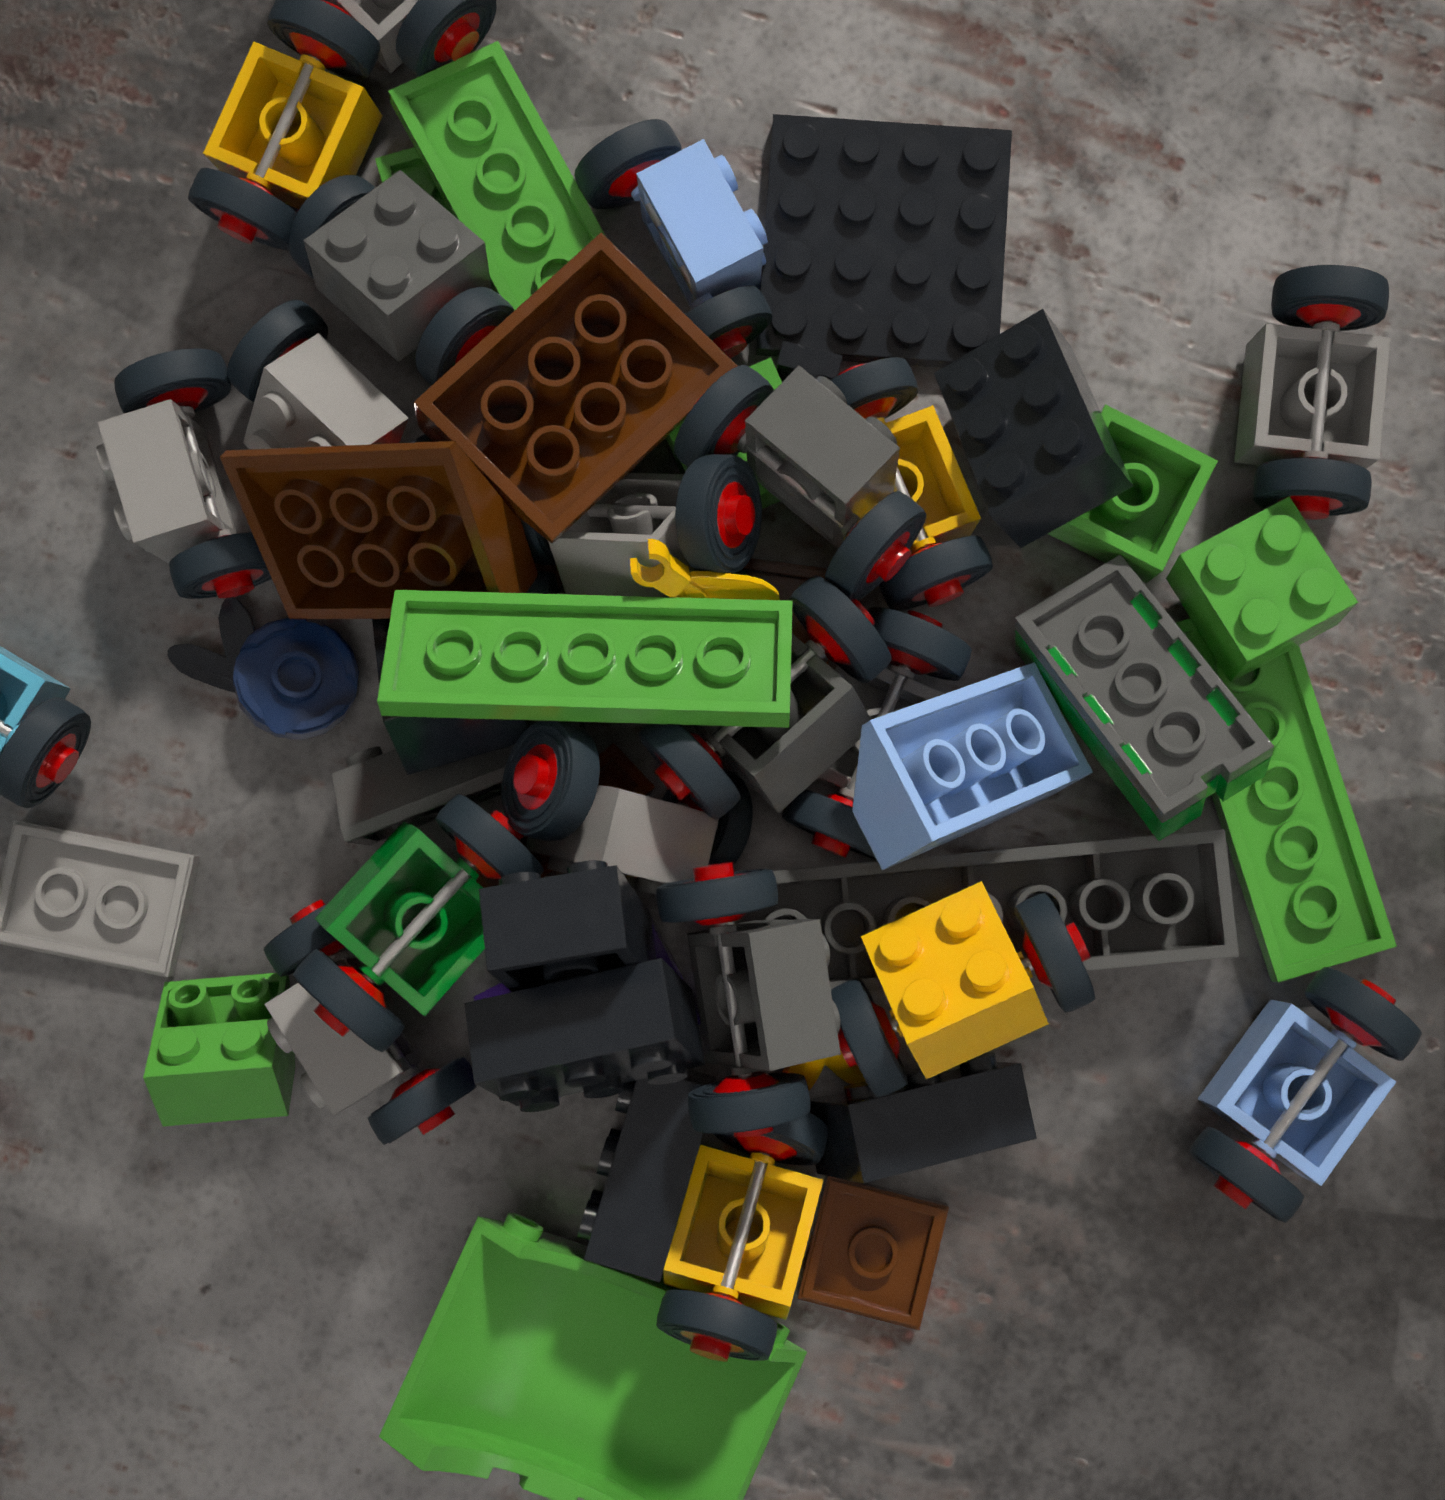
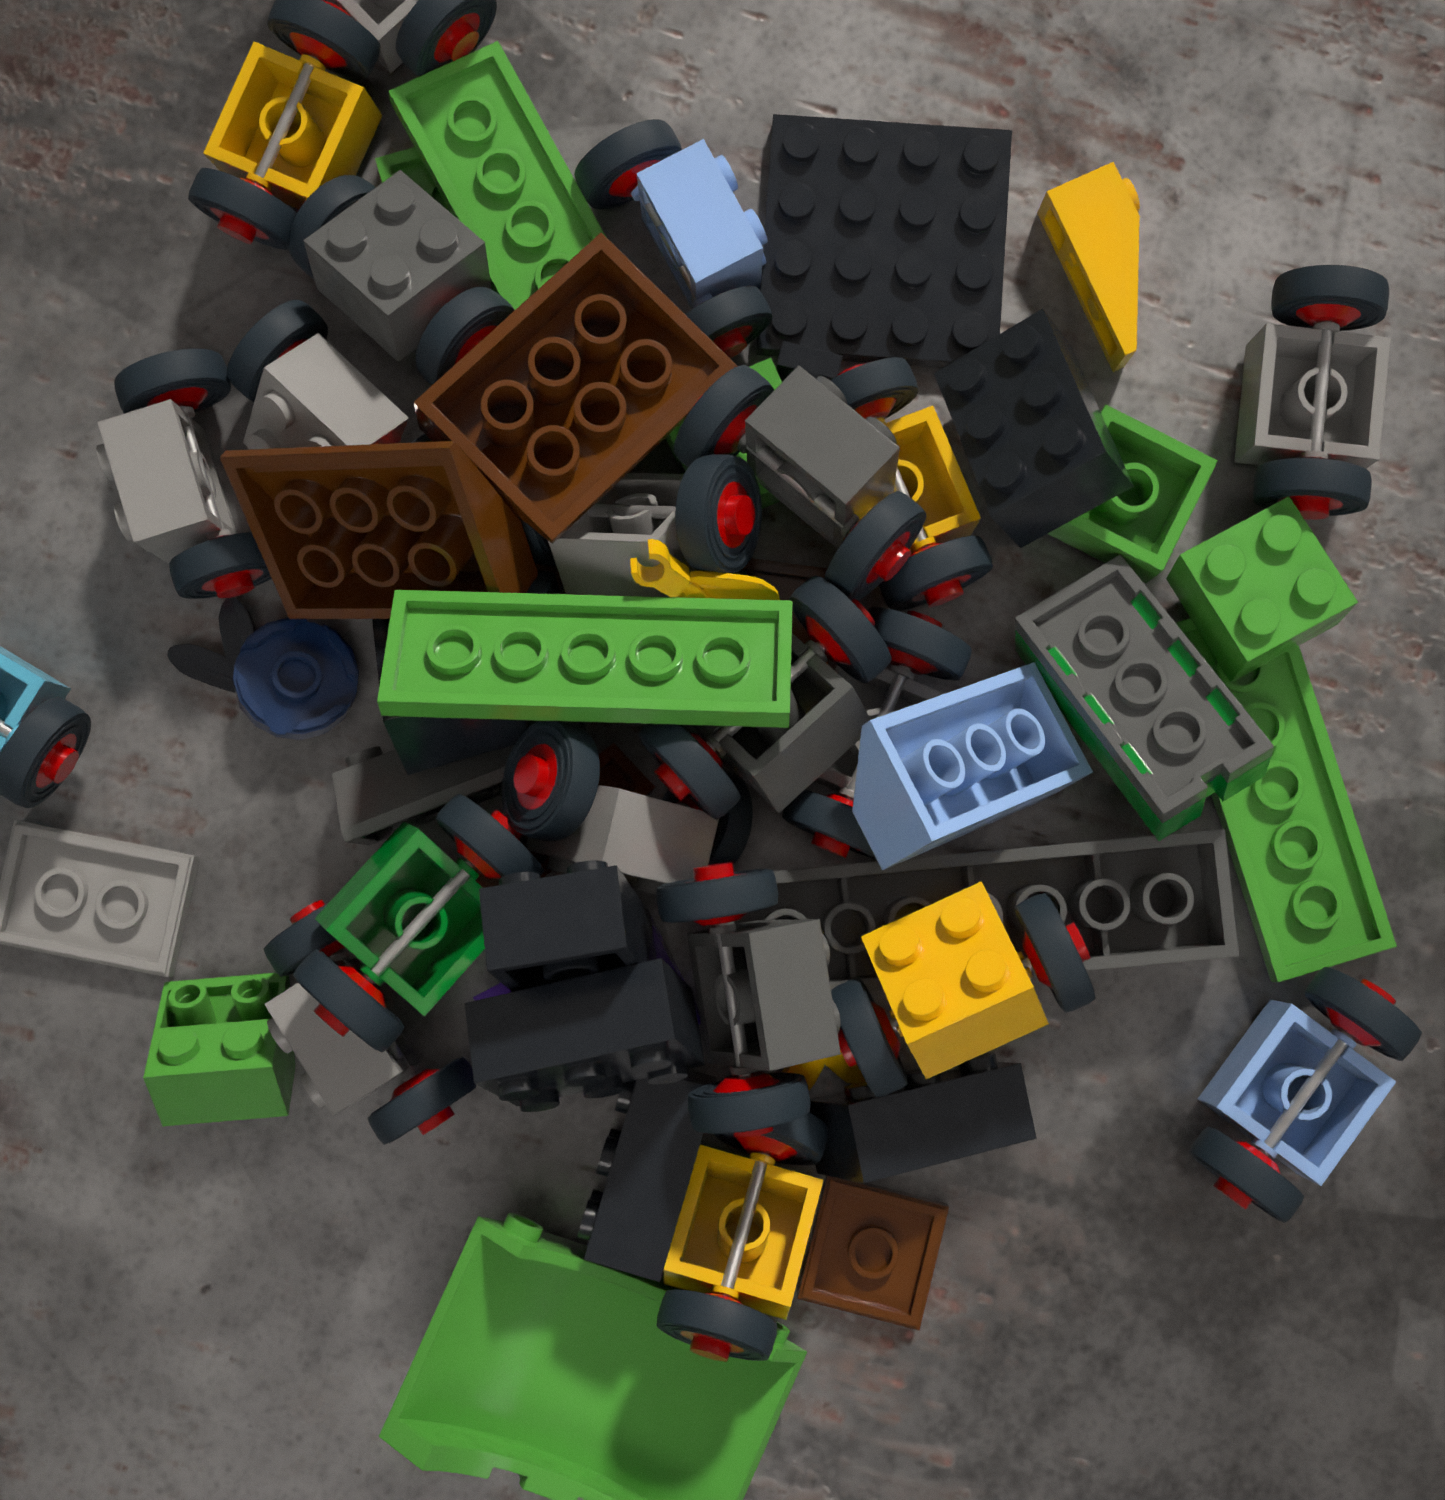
(1097, 240): none -> yellow slope

